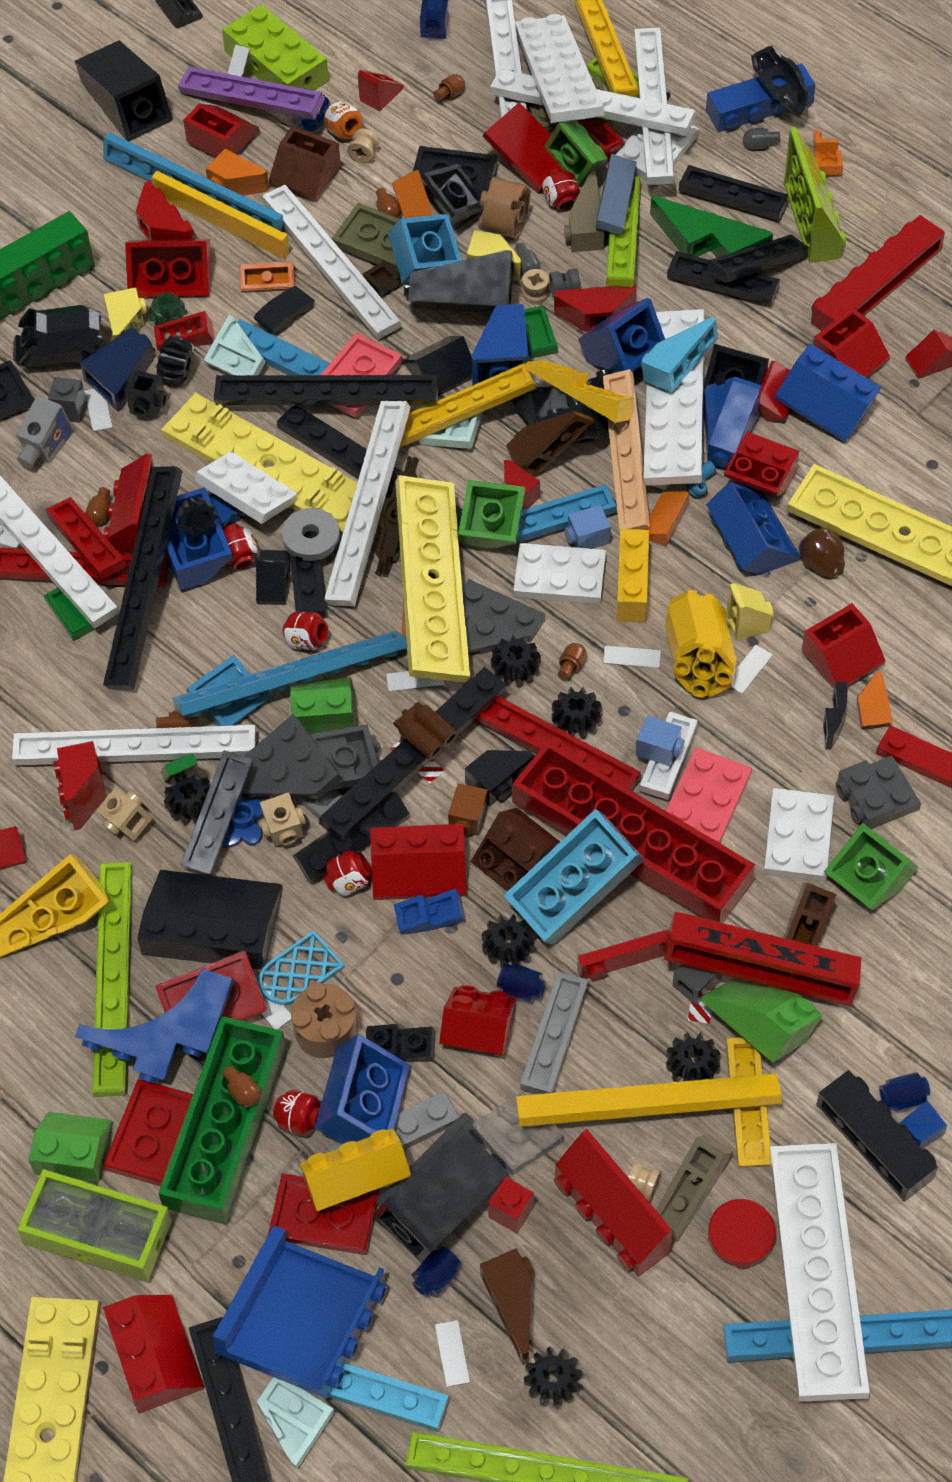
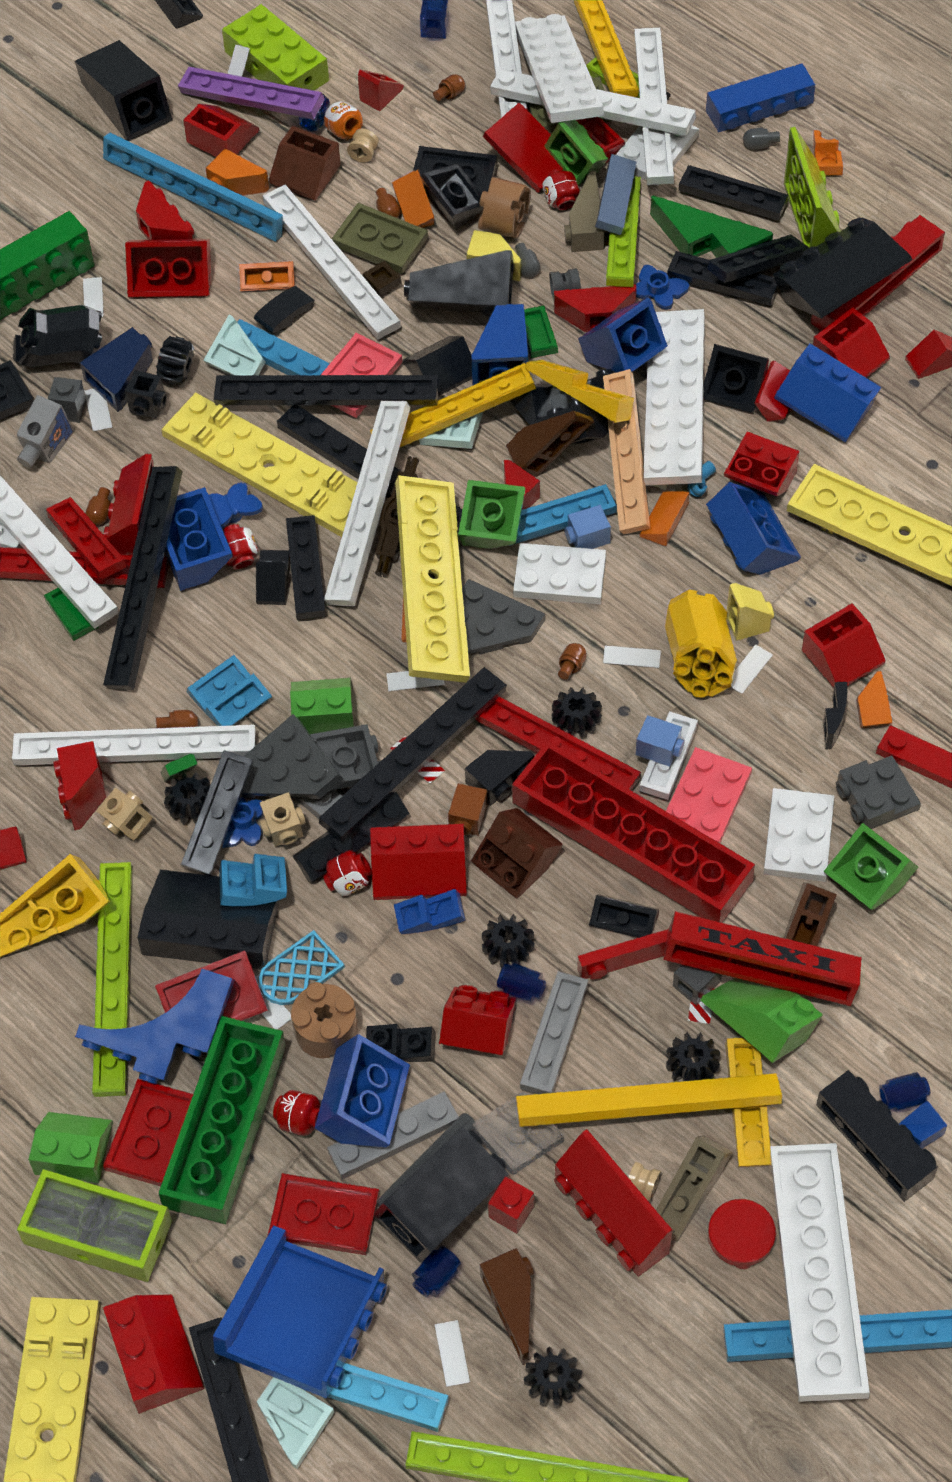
(93, 293): none -> white sticker
(125, 311): light yellow slope -> none
(166, 308): clear green piece -> none
(192, 322): red slope -> none
(196, 517): black piece -> none
(222, 215): yellow tile -> none
(242, 1087): dark orange cylinder -> none
(246, 487): white plate -> none
(253, 883): none -> dark azure slope
(279, 677): dark azure plate -> none
(305, 630): red head -> none
(310, 520): light grey tile -> none
(355, 1169): yellow brick -> none
(423, 243): dark azure brick -> none
(425, 730): reddish brown piece -> none
(515, 660): black gear -> none
(538, 293): tan wheel -> none
(574, 877): medium azure brick -> none
(623, 916): none -> black slope
(632, 575): yellow brick -> none
(657, 285): none -> blue animal
(677, 355): medium azure slope -> none
(728, 415): blue slope -> none
(772, 64): black piece -> none
(823, 552): reddish brown hair -> none
(840, 268): none -> black slope

